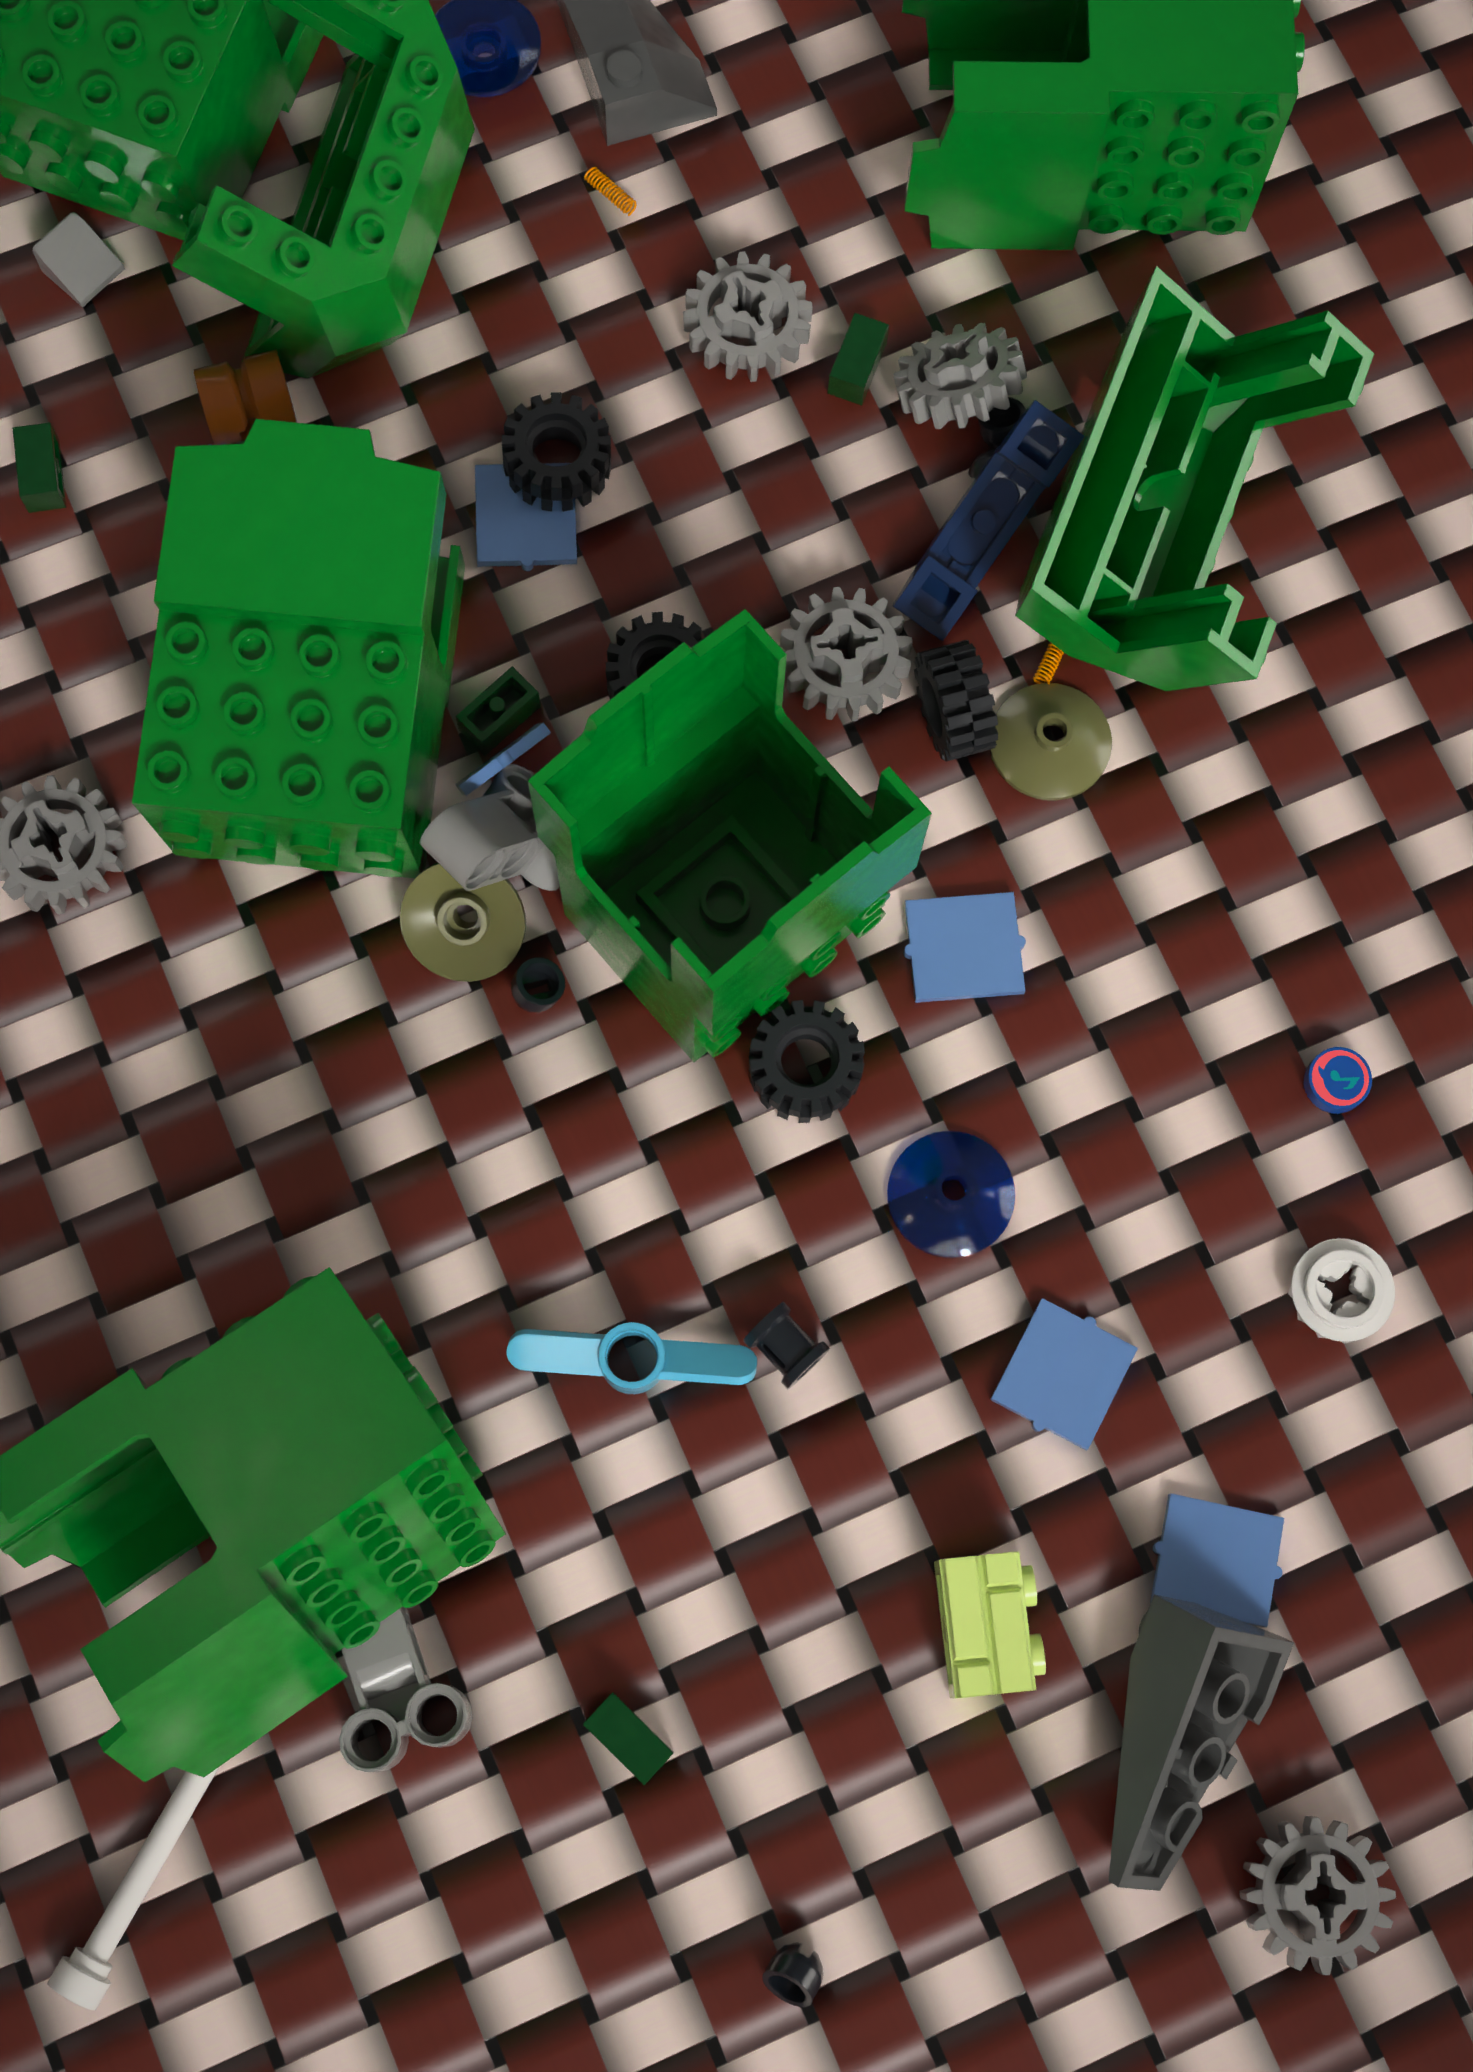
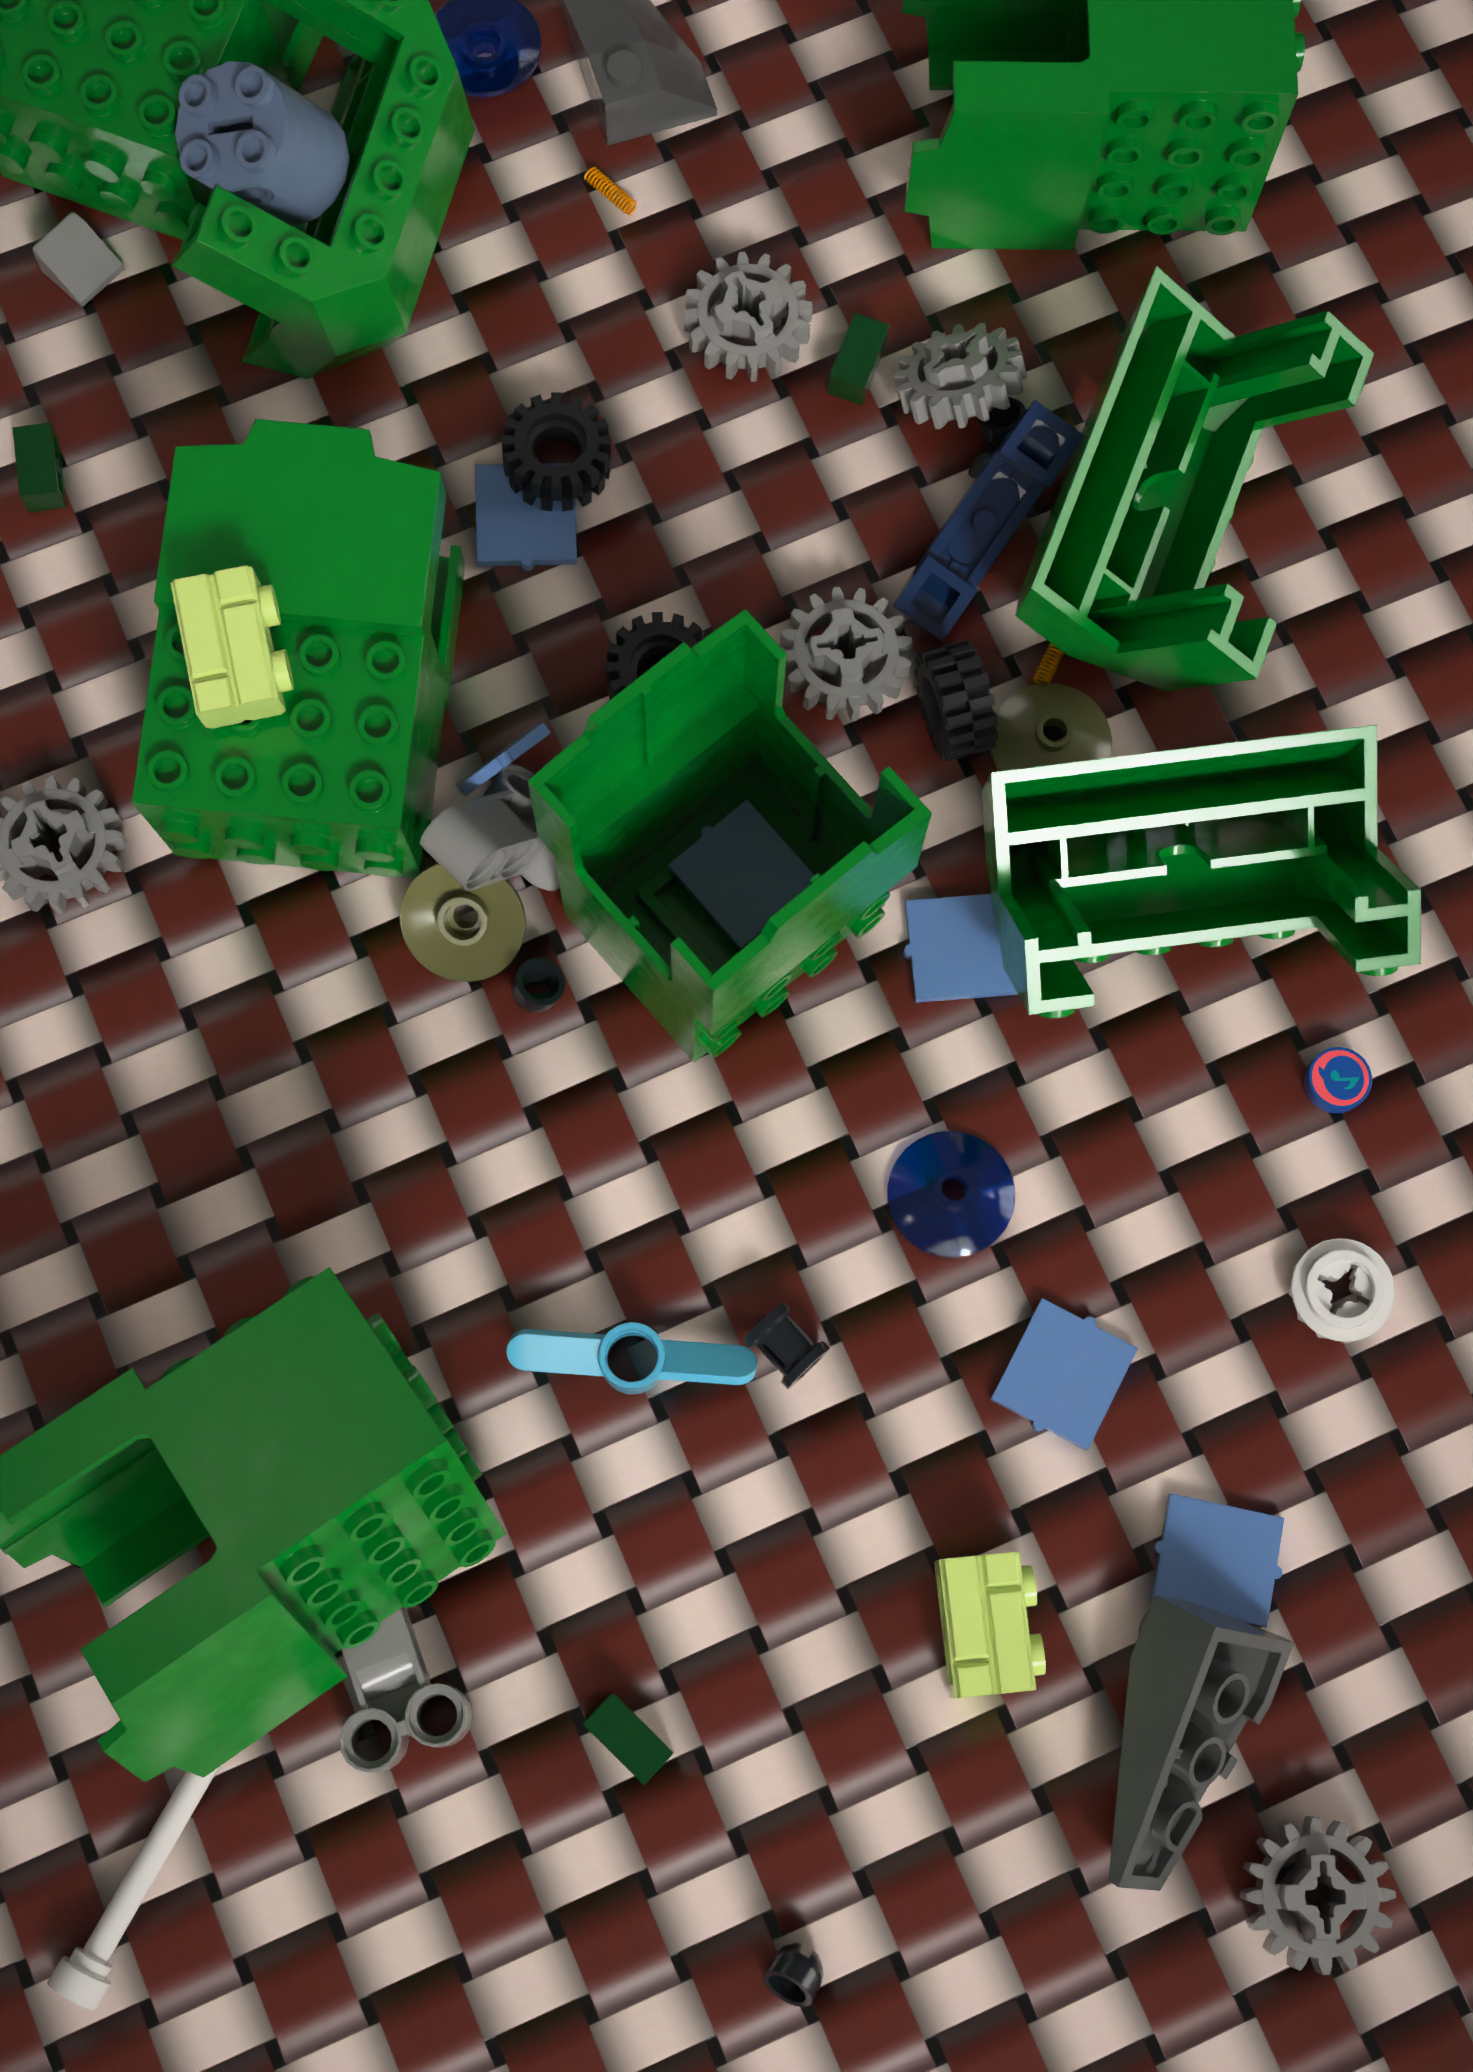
(231, 647): none -> yellowish green brick
(241, 395): dark orange wheel -> none
(260, 142): none -> sand blue cylinder
(498, 711): dark green piece -> none
(741, 873): none -> medium blue piece
(813, 1024): black tyre -> none
(1192, 853): none -> green wedge

